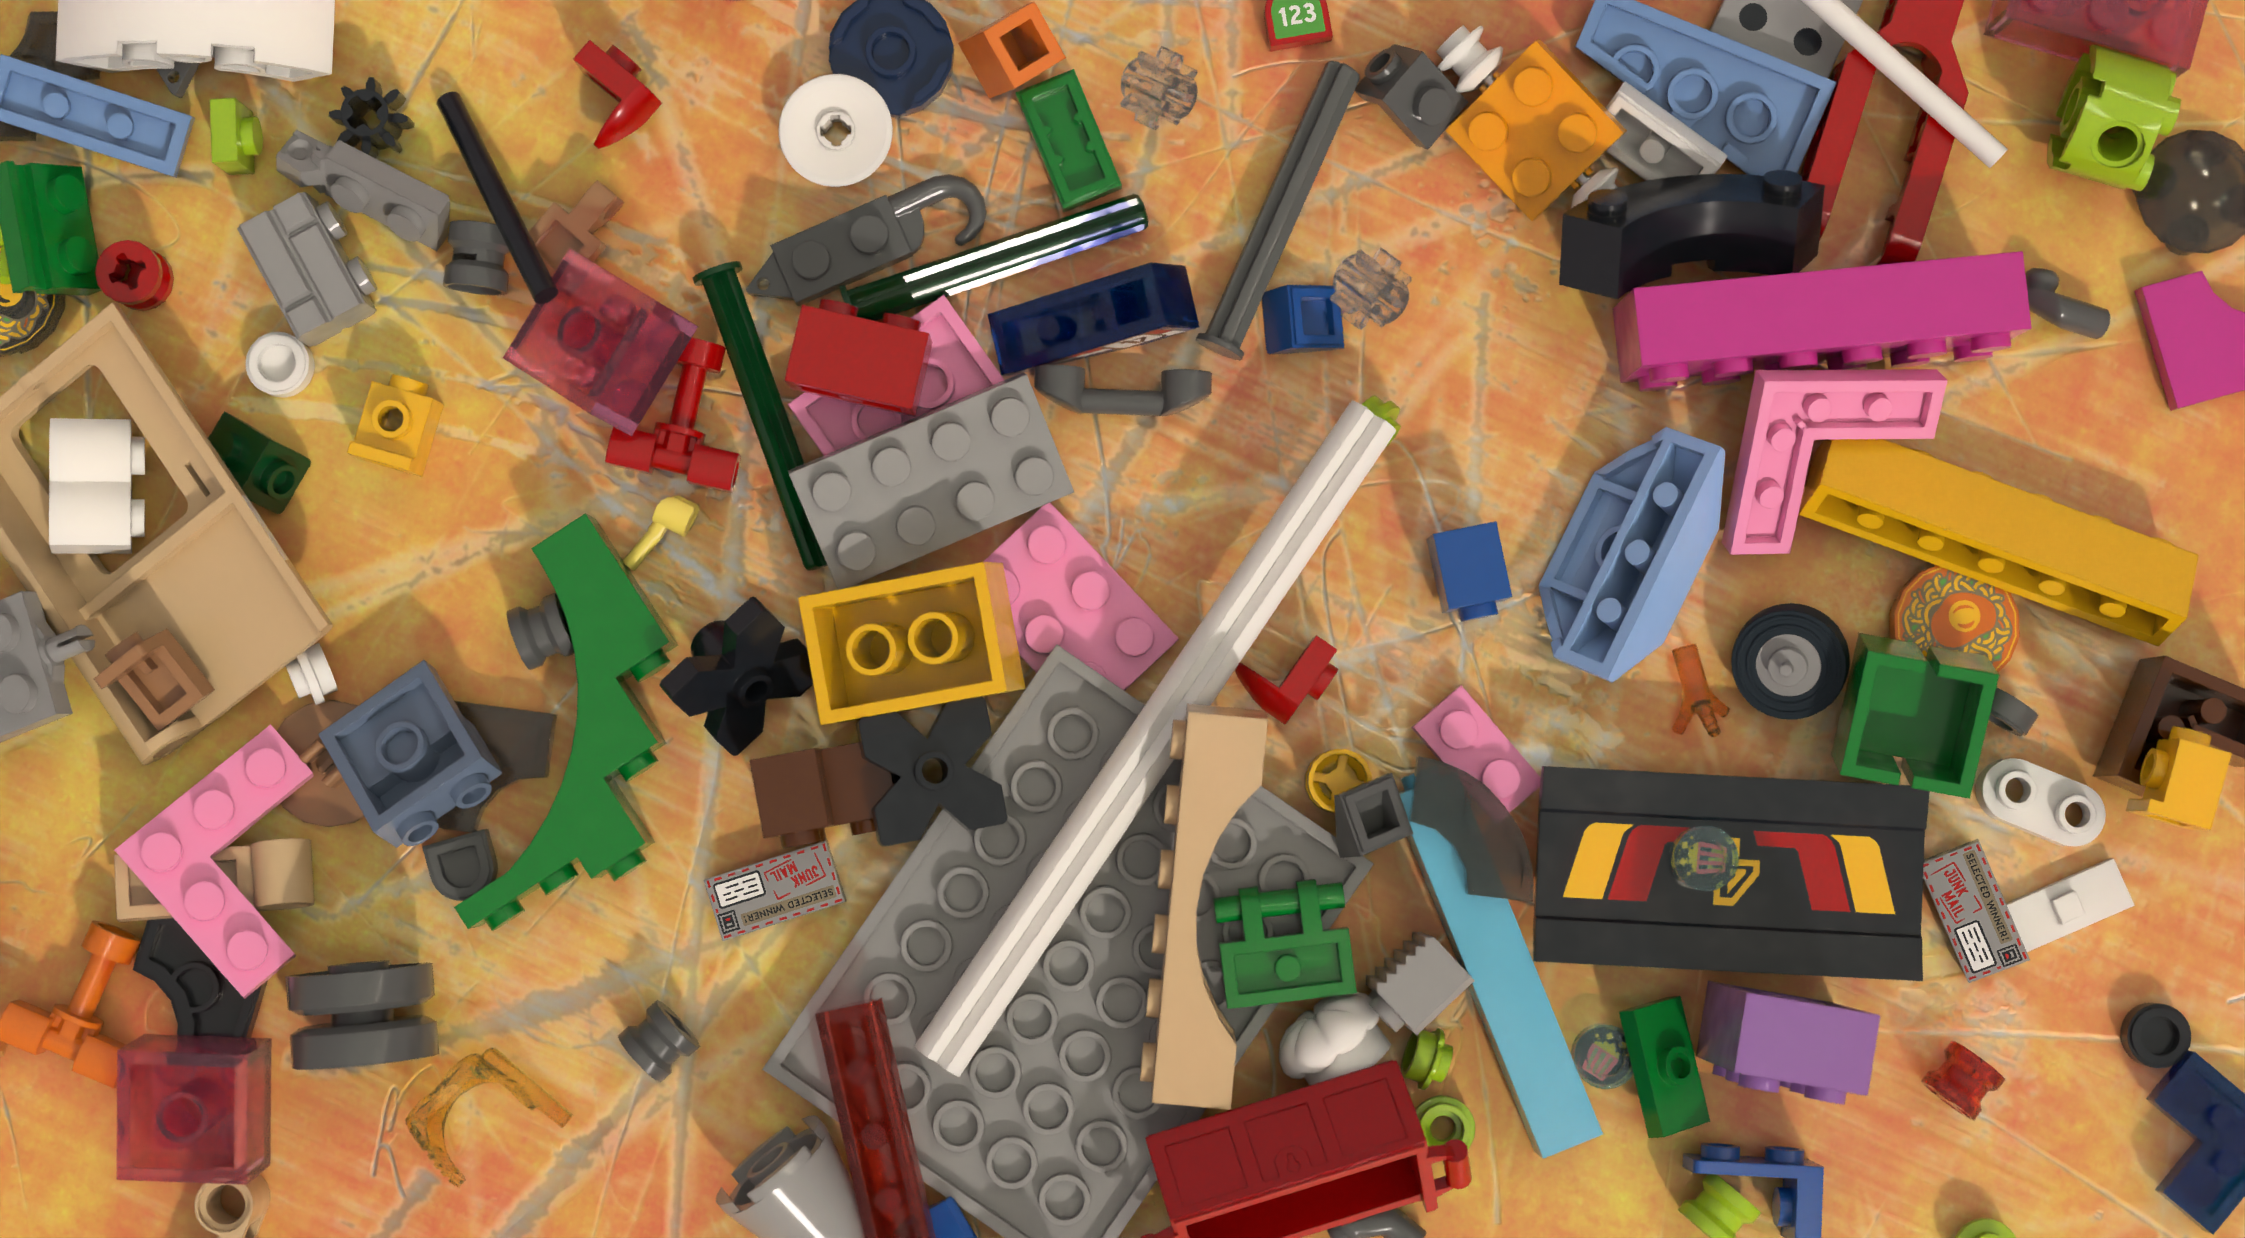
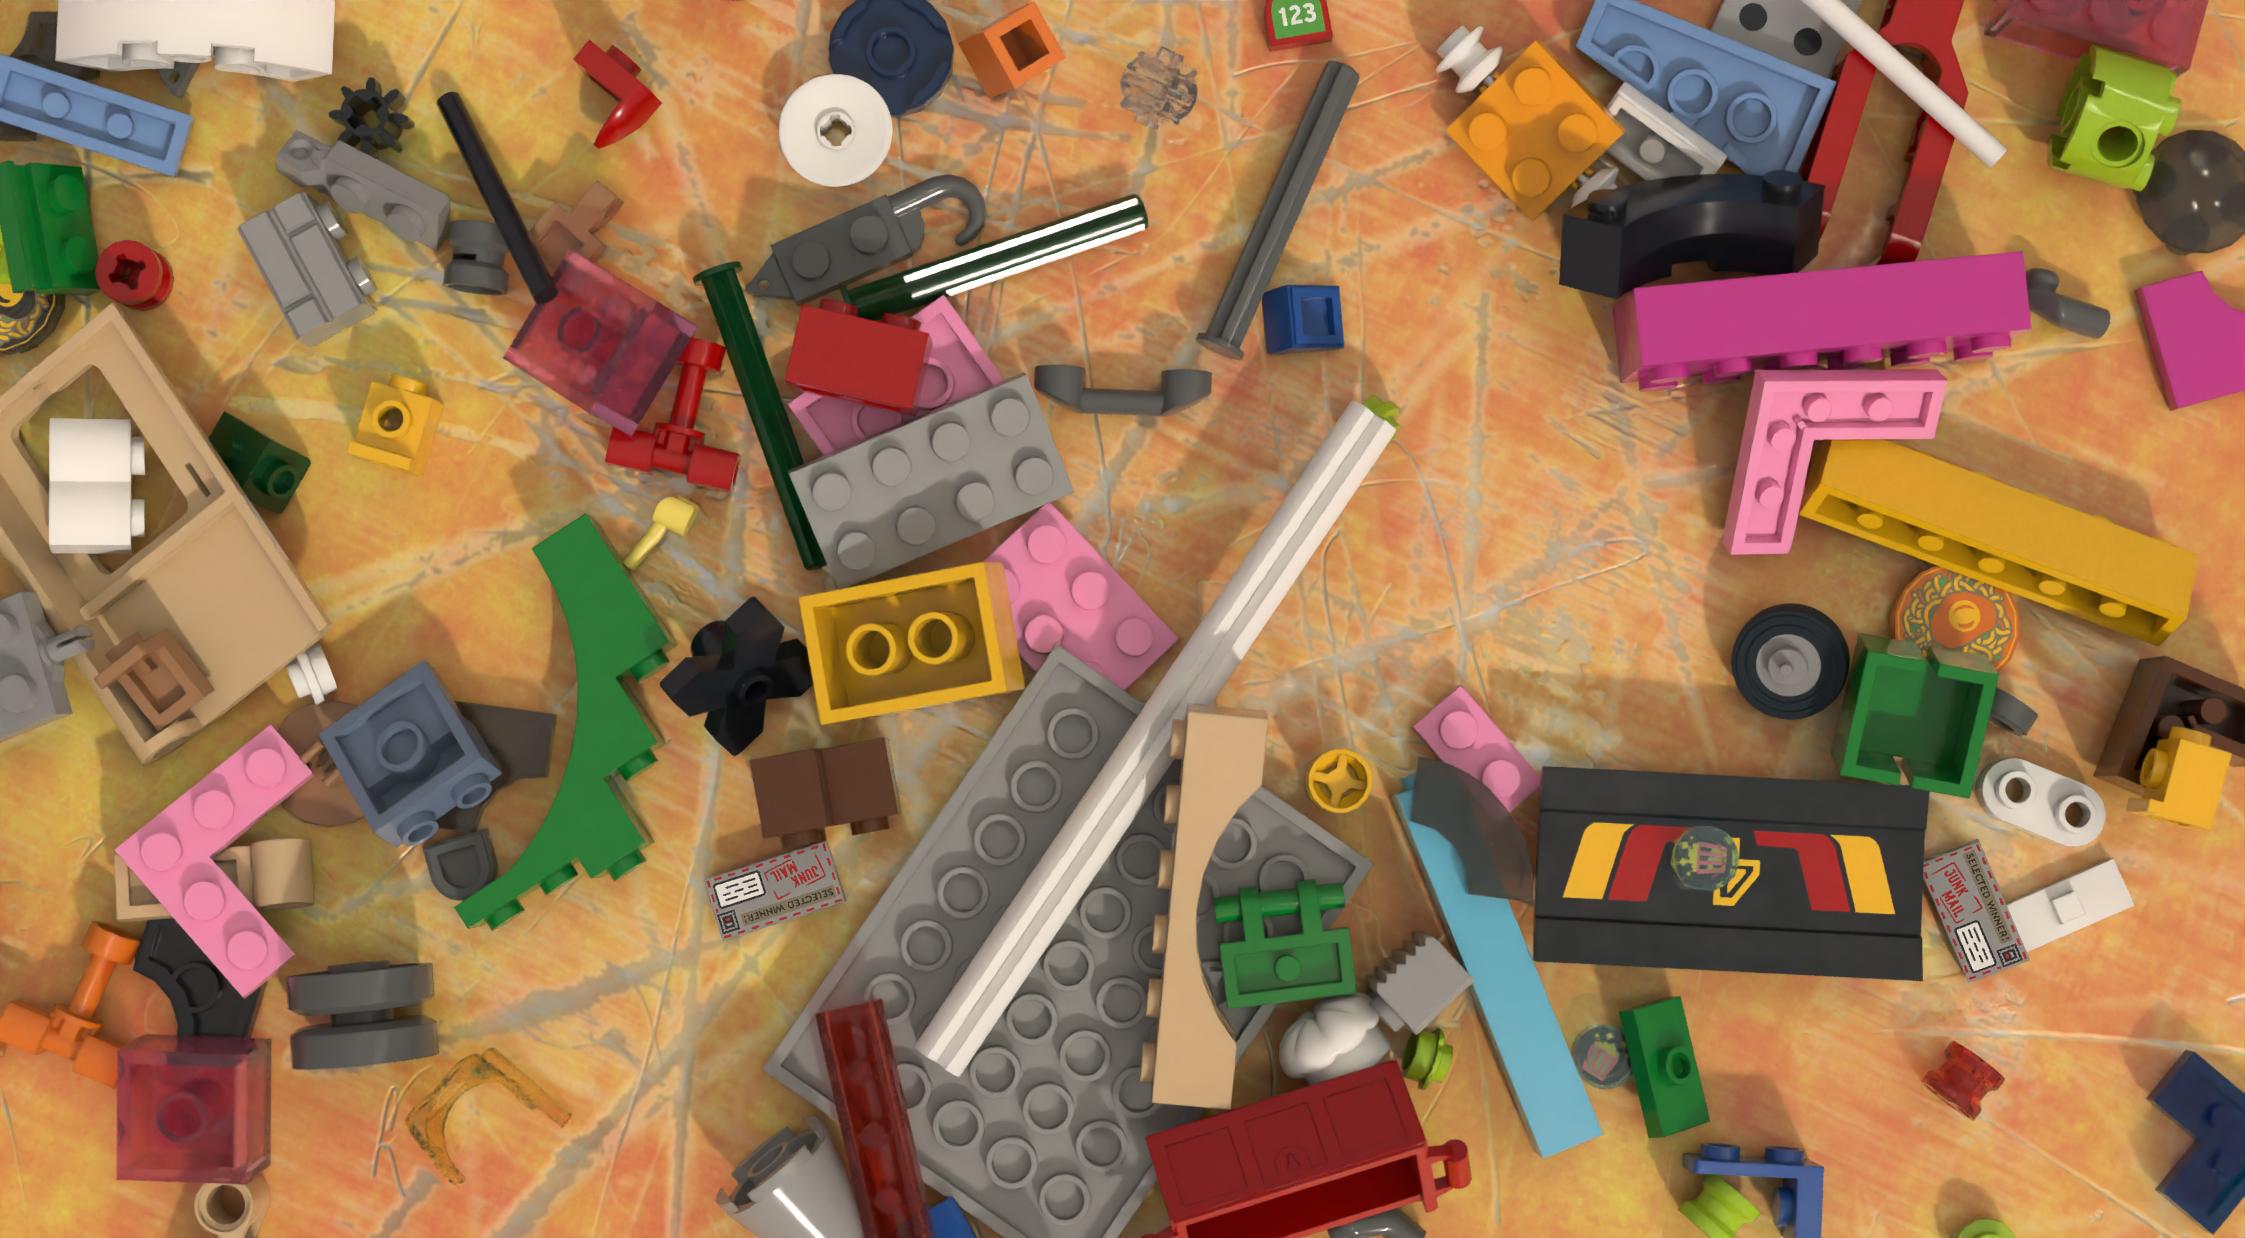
(234, 136): lime plate -> none
(280, 364): white tile -> none
(540, 631): dark grey wheel -> none
(658, 1041): dark grey wheel -> none
(912, 800): black plant -> none
(1068, 140): green plate -> none
(1095, 318): clear blue slope -> none
(1308, 676): red plate -> none
(1370, 288): clear gear -> none
(1370, 817): dark grey slope -> none
(1411, 93): dark grey bracket -> none
(1446, 1106): lime plate -> none
(1469, 570): blue brick -> none
(1632, 553): light blue wedge -> none
(1696, 693): clear orange bar -> none
(1787, 1042): medium lavender brick -> none
(2155, 1035): black tile -> none

